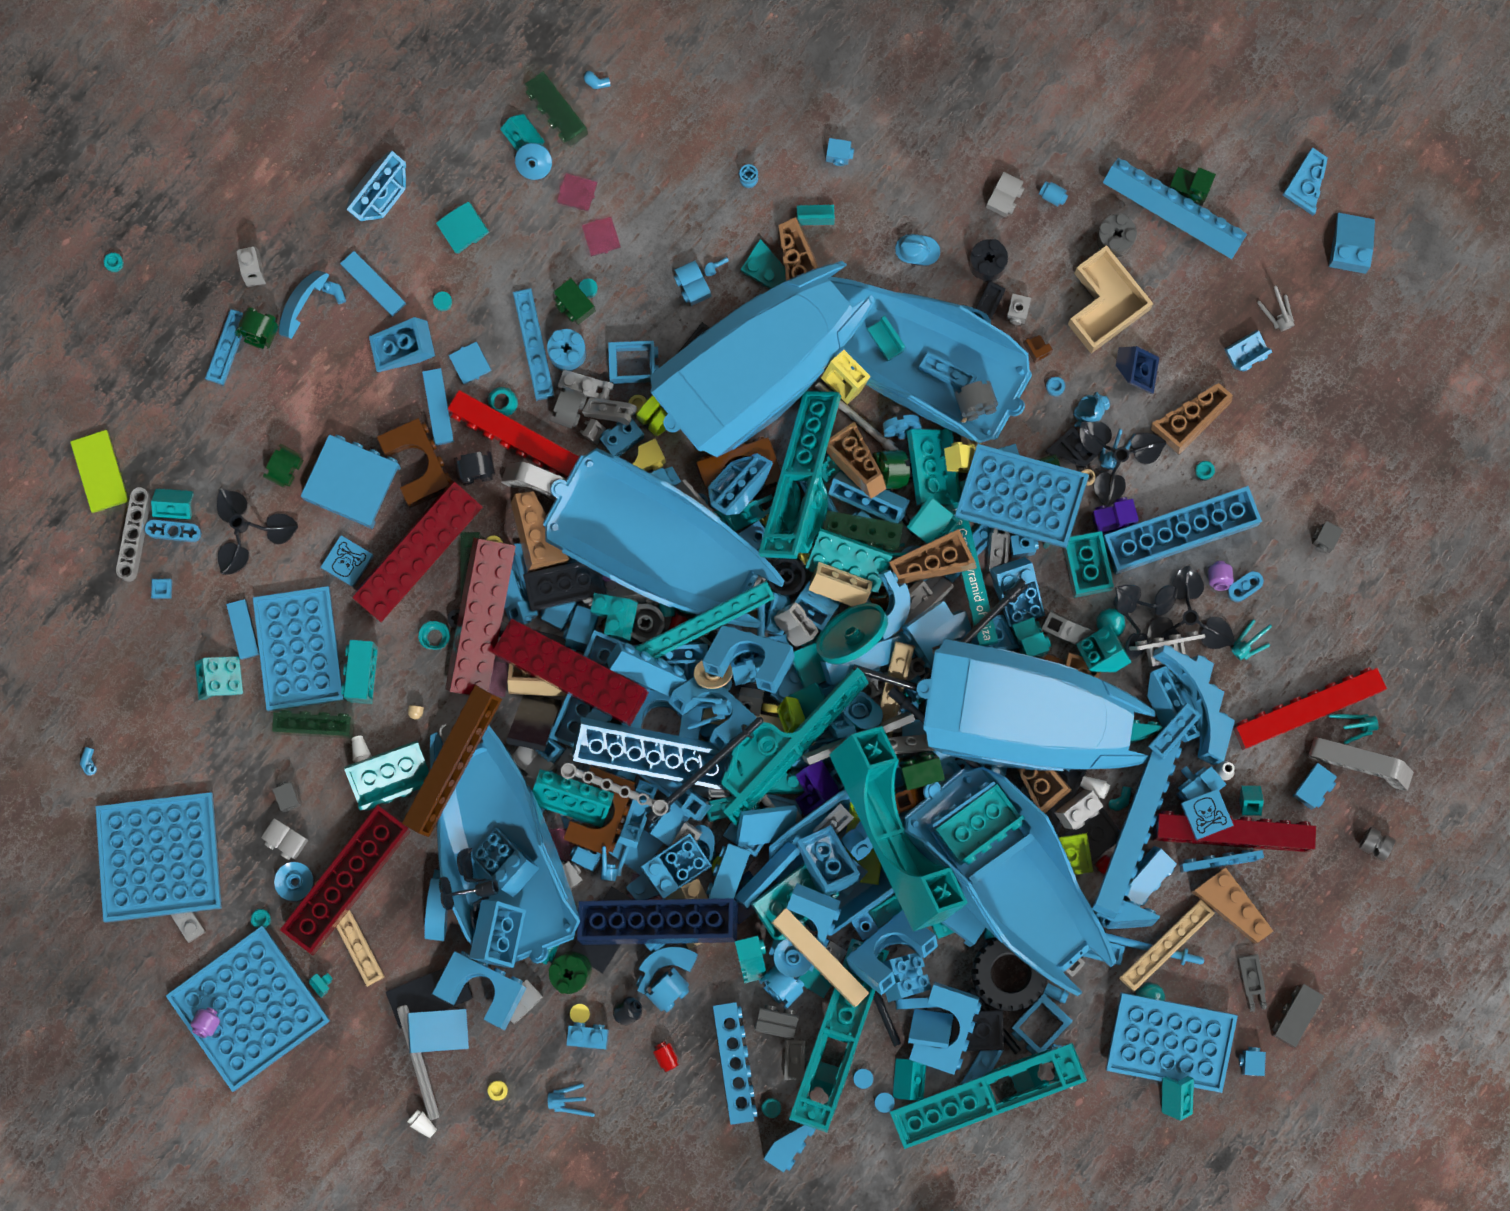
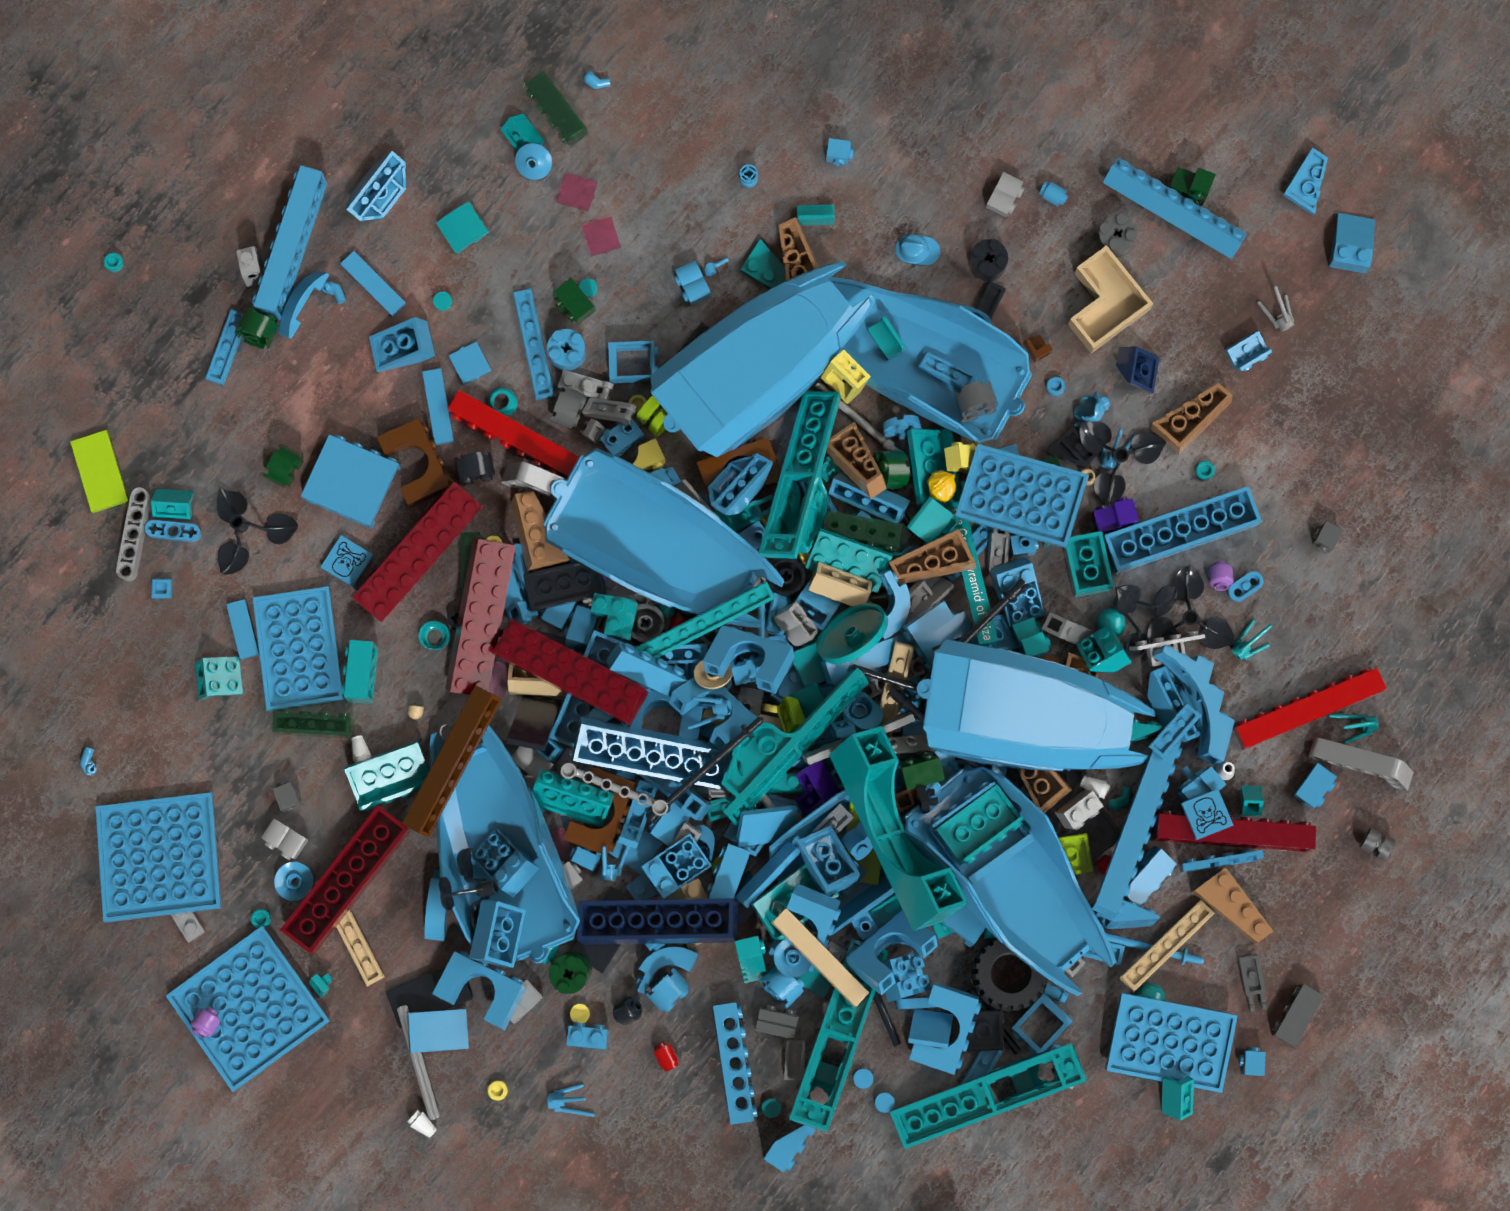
(290, 242): none -> dark azure brick
(909, 1080): teal panel -> none
(923, 799): none -> black tile
(942, 486): none -> yellow hair
(1018, 309): light grey brick -> none

